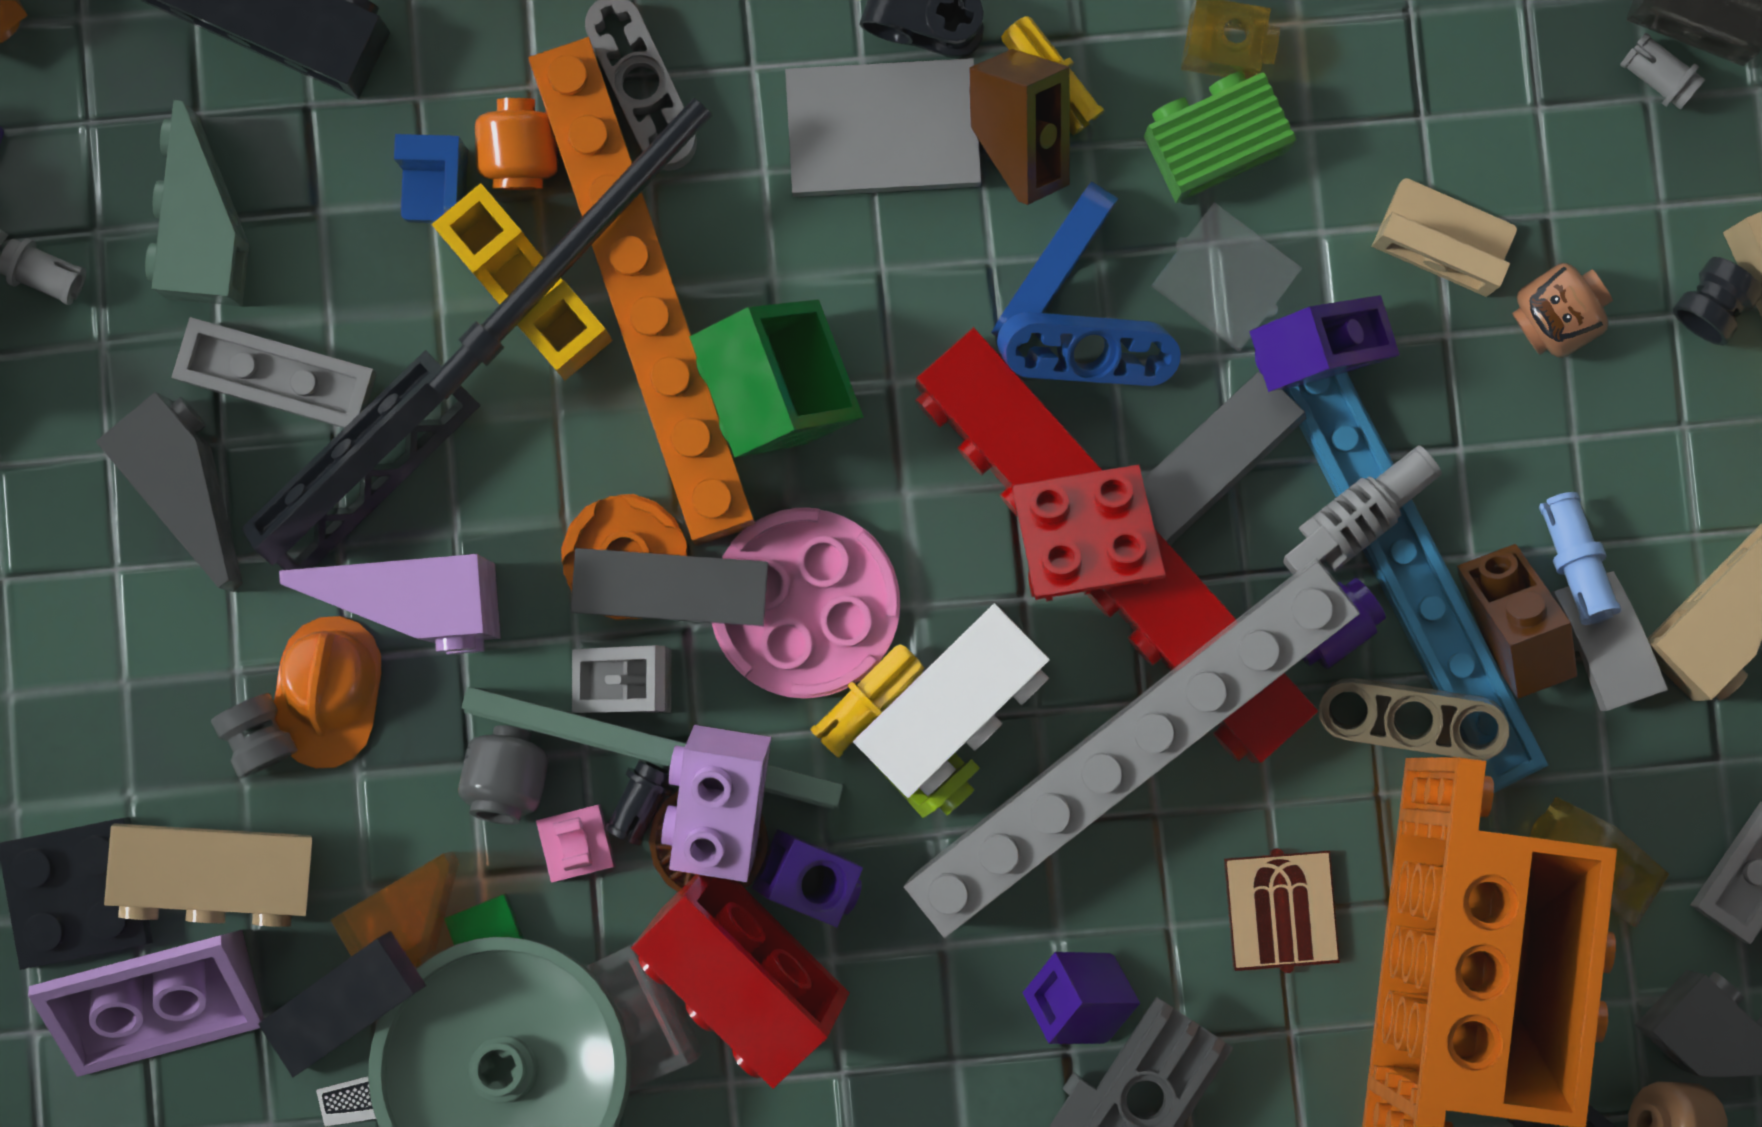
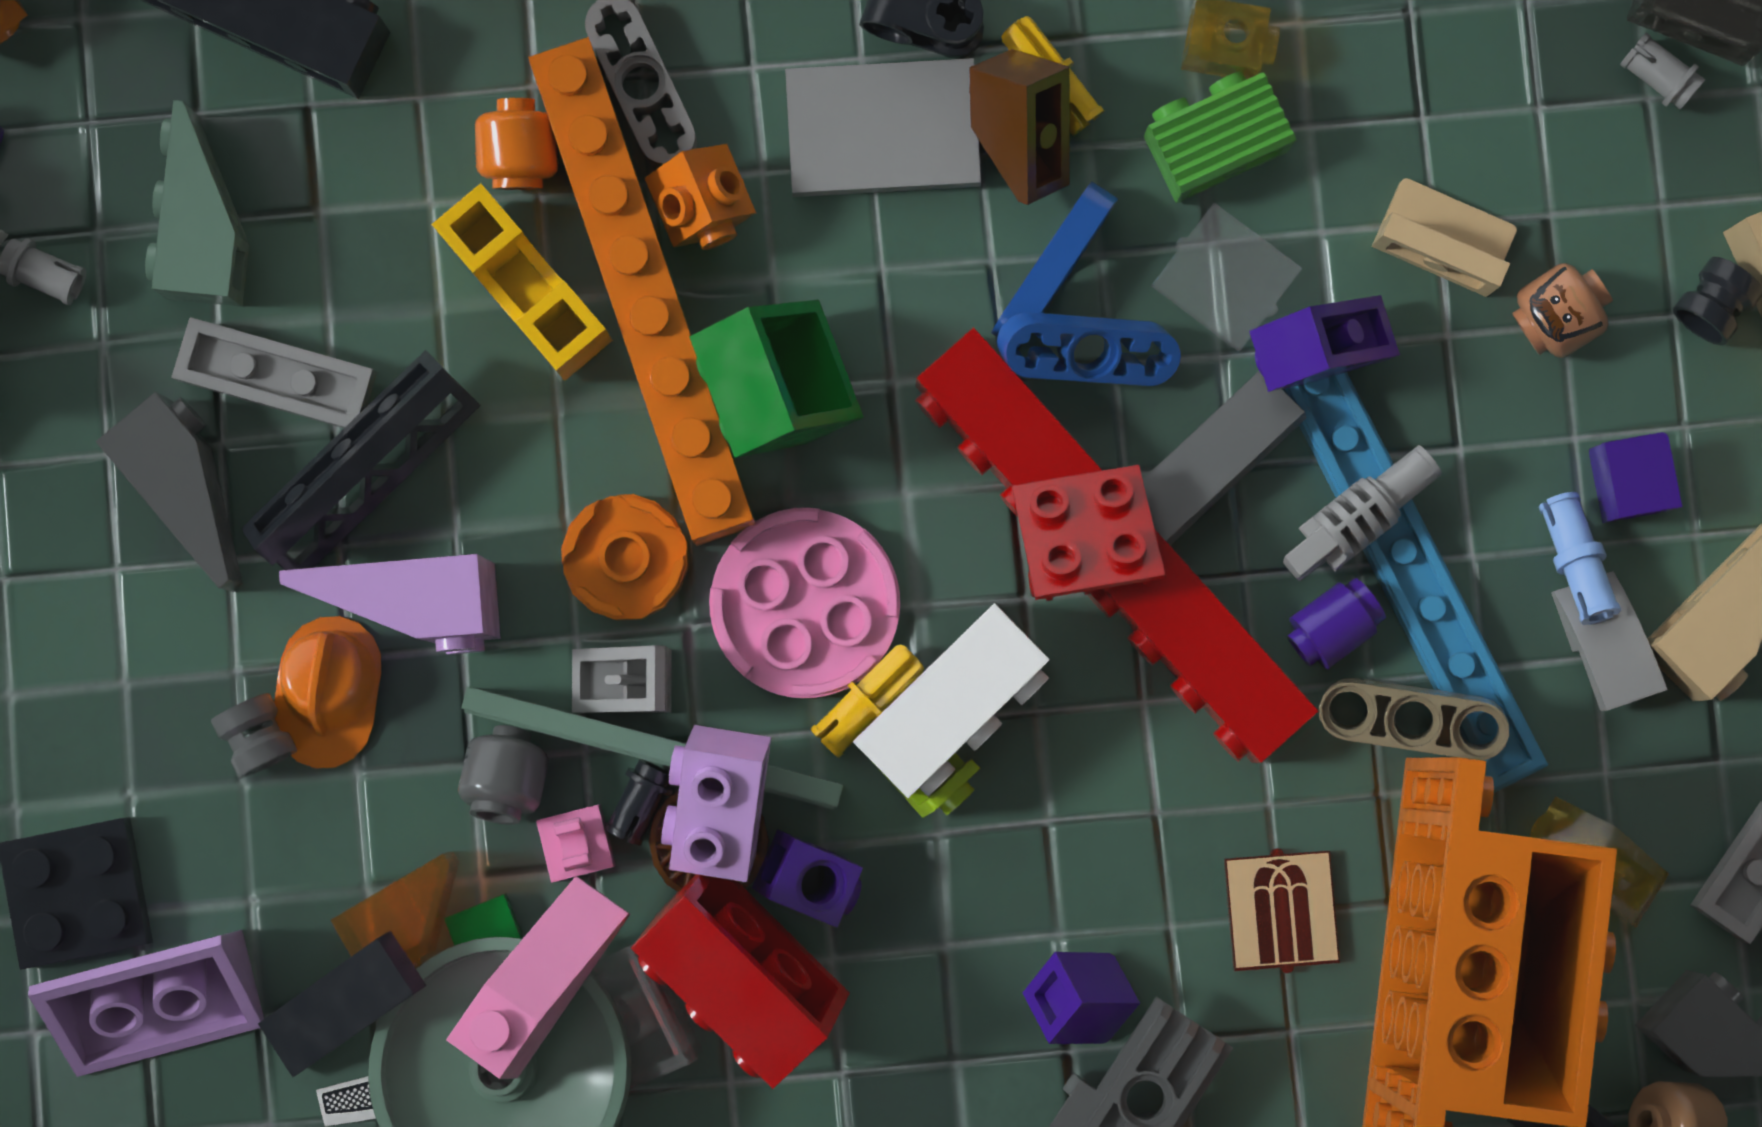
(207, 873): tan brick -> none
(431, 175): blue panel -> none
(483, 341): black bar -> none
(538, 981): none -> bright pink slope
(669, 587): dark grey tile -> none
(700, 196): none -> orange brick
(1131, 746): light grey brick -> none
(1519, 621): reddish brown slope -> none
(1635, 477): none -> dark purple panel

